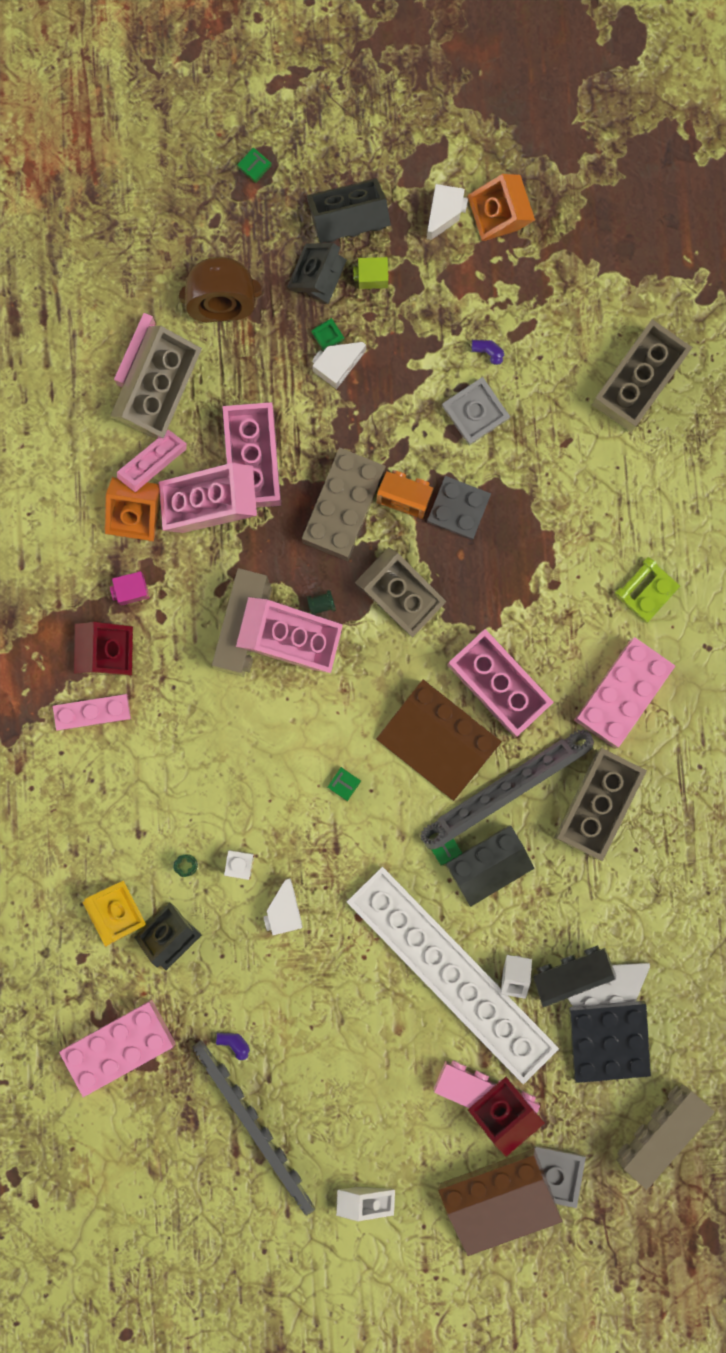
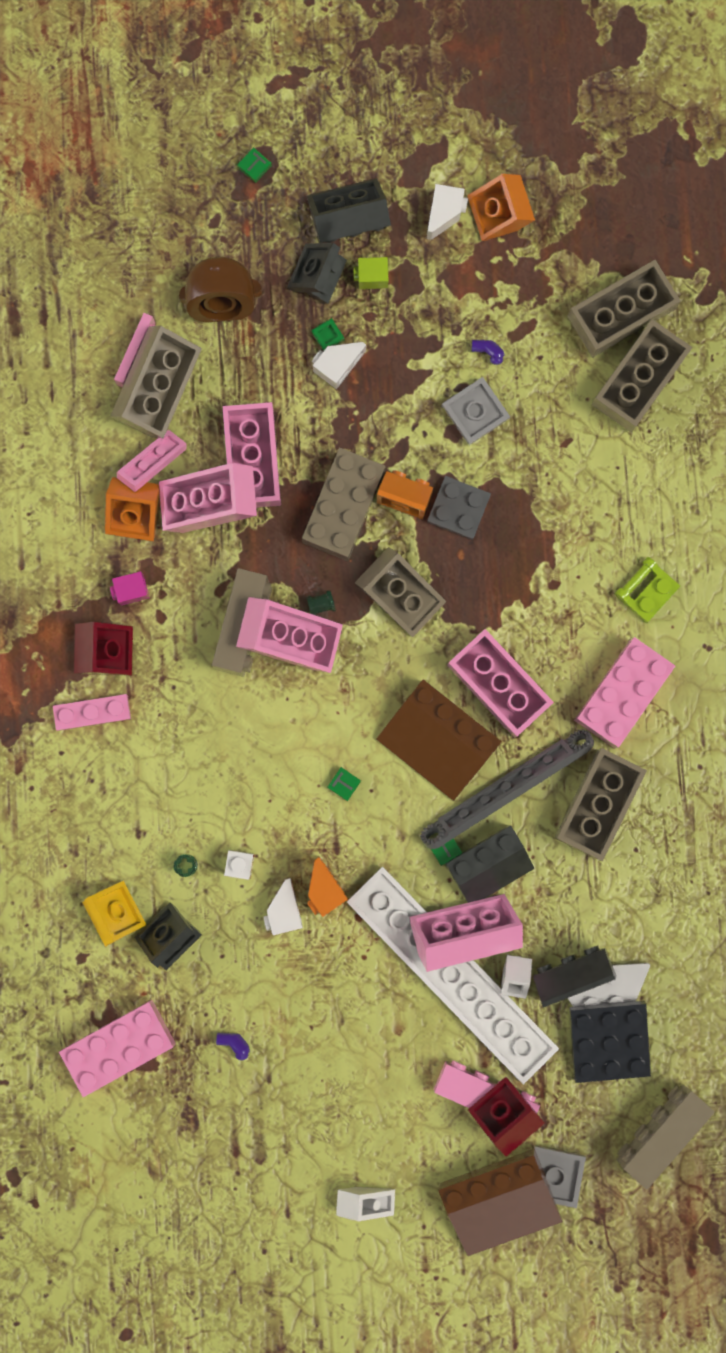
(260, 1135): dark grey plate -> none
(324, 890): none -> orange slope
(466, 932): none -> bright pink slope
(623, 308): none -> dark tan brick

